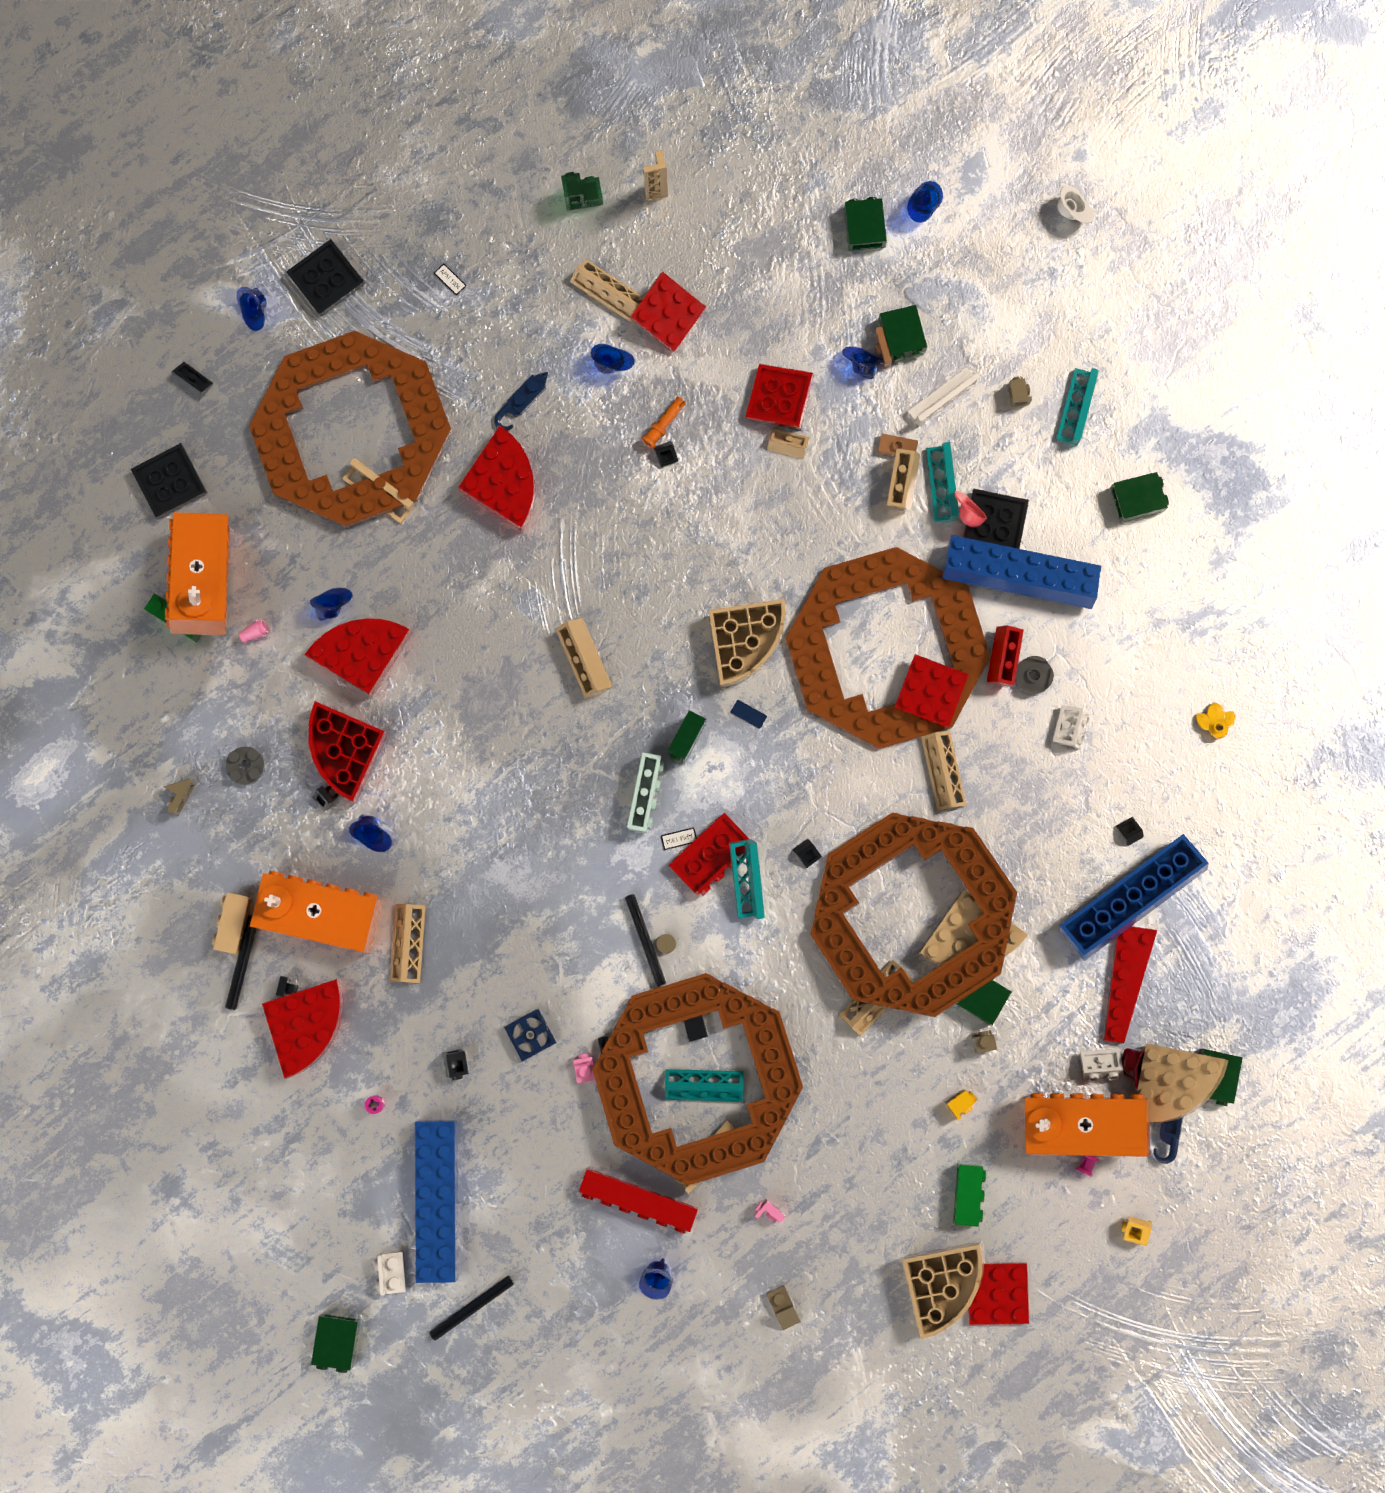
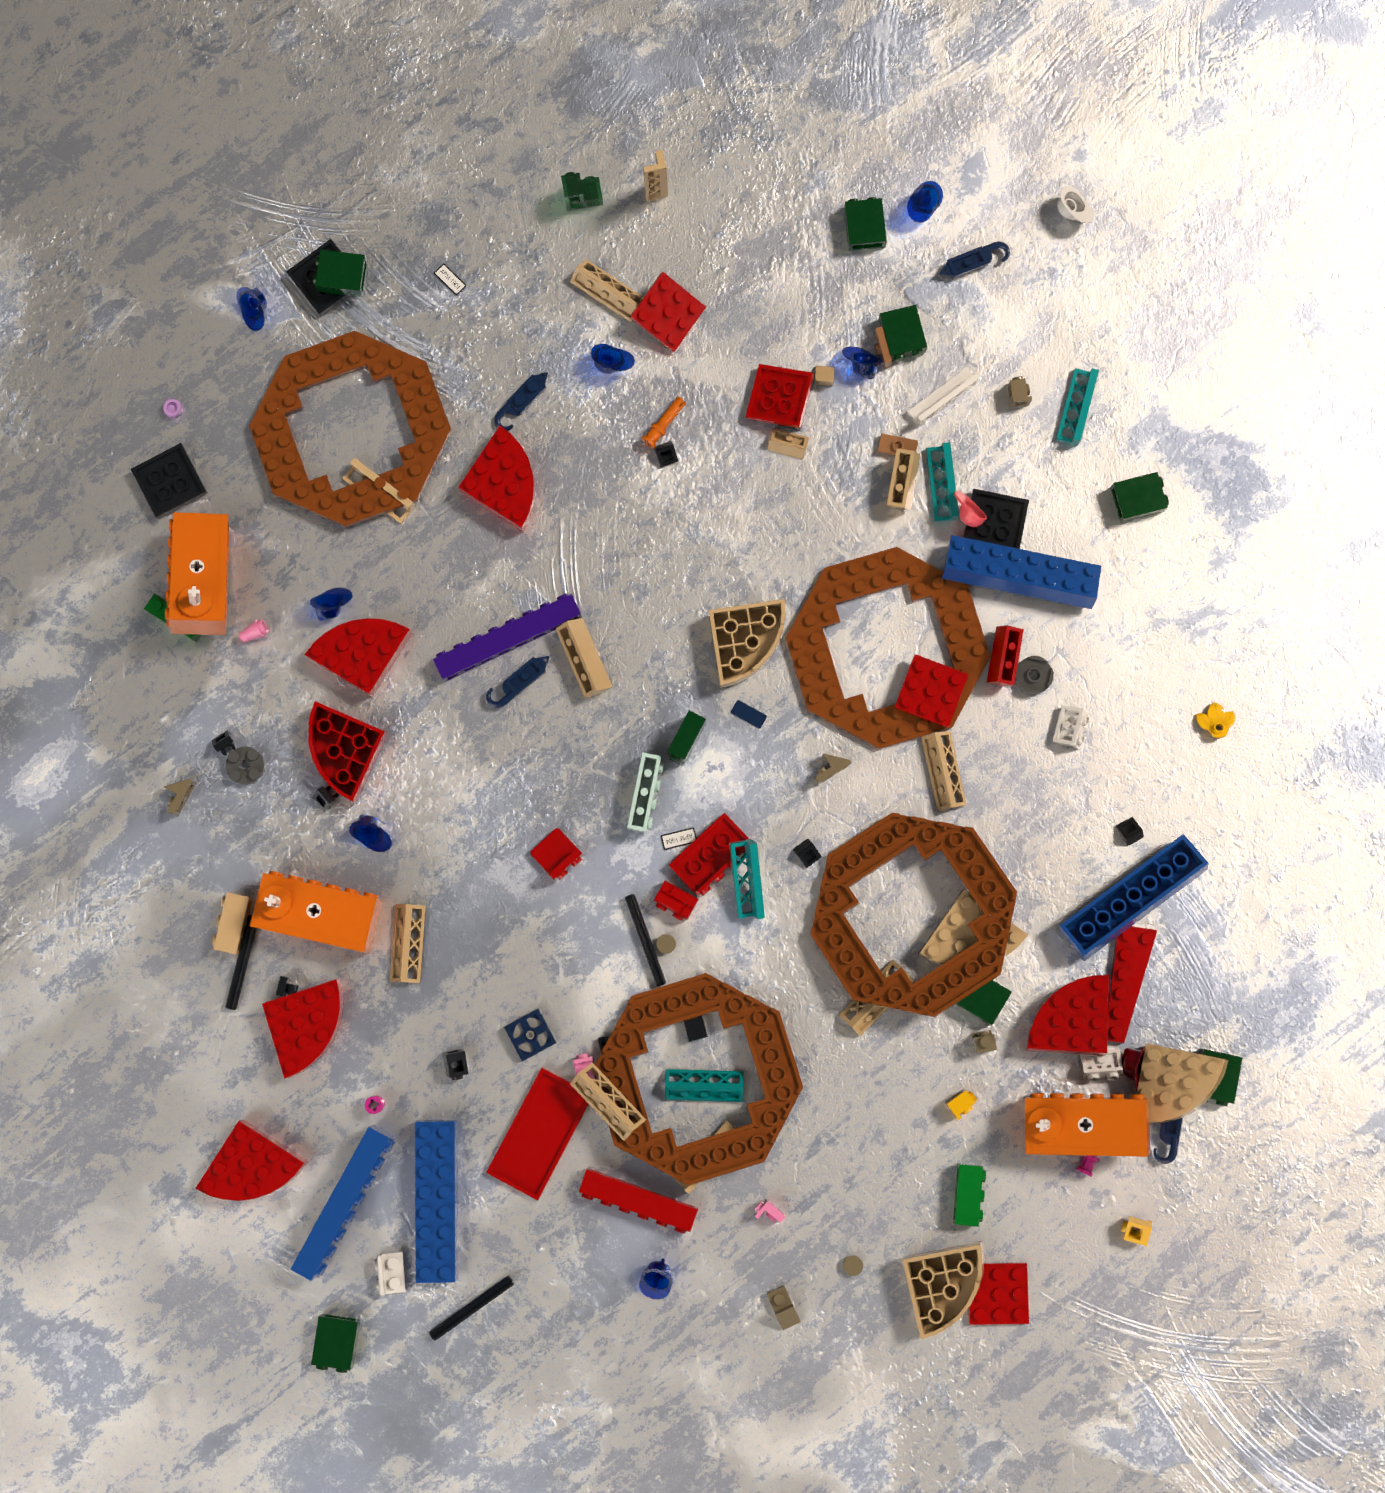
(172, 408): none -> lavender tile
(191, 381): black slope -> none
(223, 740): none -> black tile
(250, 1166): none -> red brick
(340, 273): none -> dark green brick
(342, 1203): none -> blue brick
(506, 638): none -> dark purple brick
(519, 681): none -> dark blue plate
(538, 1134): none -> red tile
(557, 854): none -> red bracket
(605, 1104): none -> tan fence
(675, 900): none -> red brick
(824, 375): none -> tan slope
(835, 765): none -> dark tan slope
(852, 1265): none -> dark tan tile
(973, 260): none -> dark blue plate
(1073, 1019): none -> red brick

